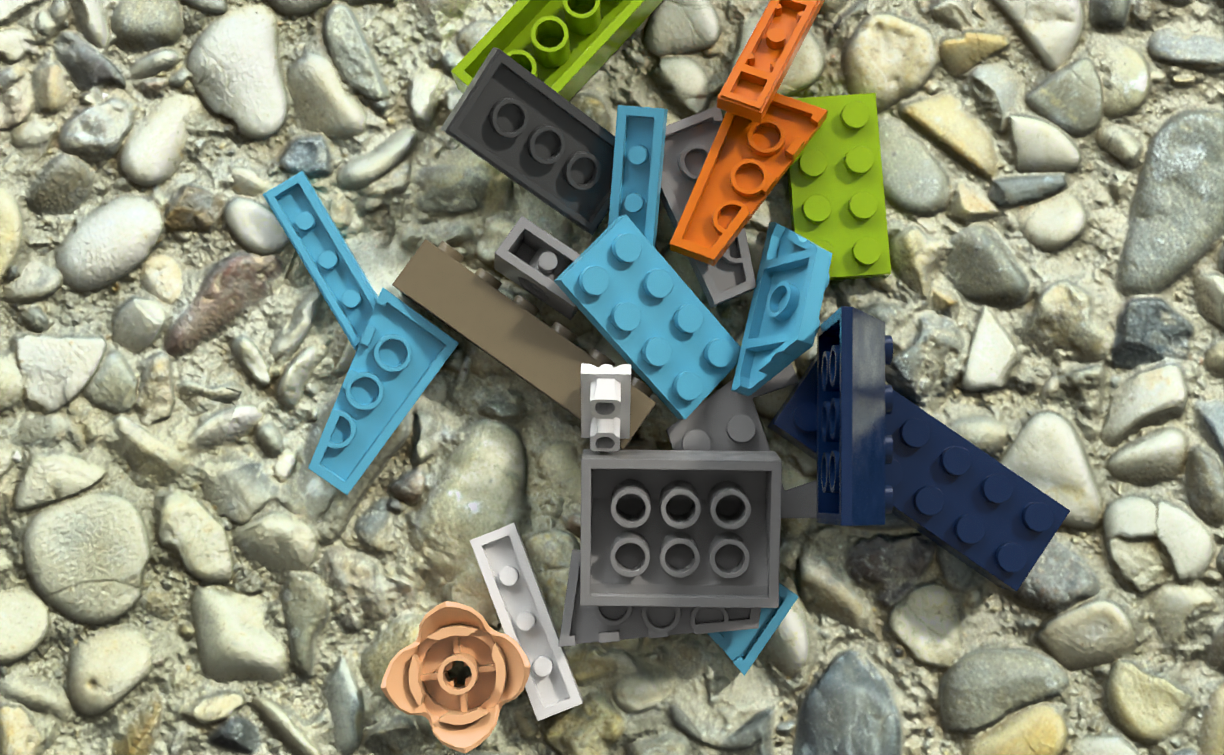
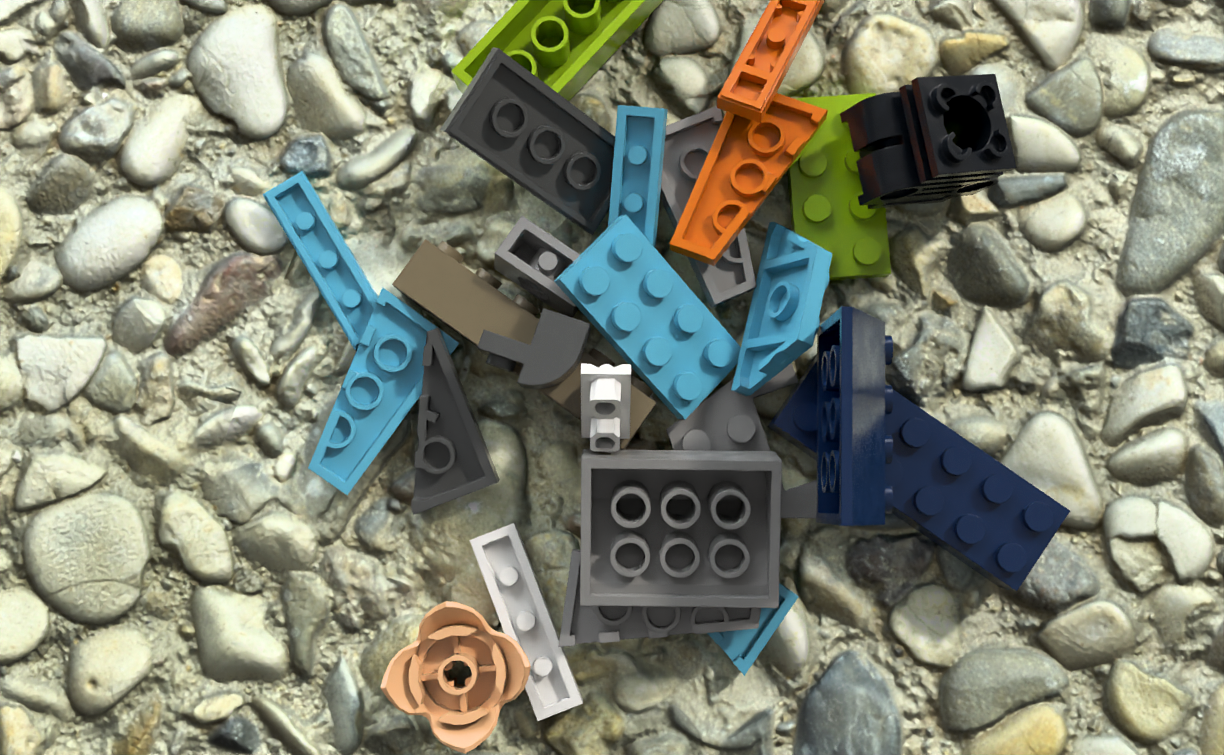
(450, 445): none -> dark grey wing
(549, 358): none -> dark grey brick
(930, 140): none -> black piece

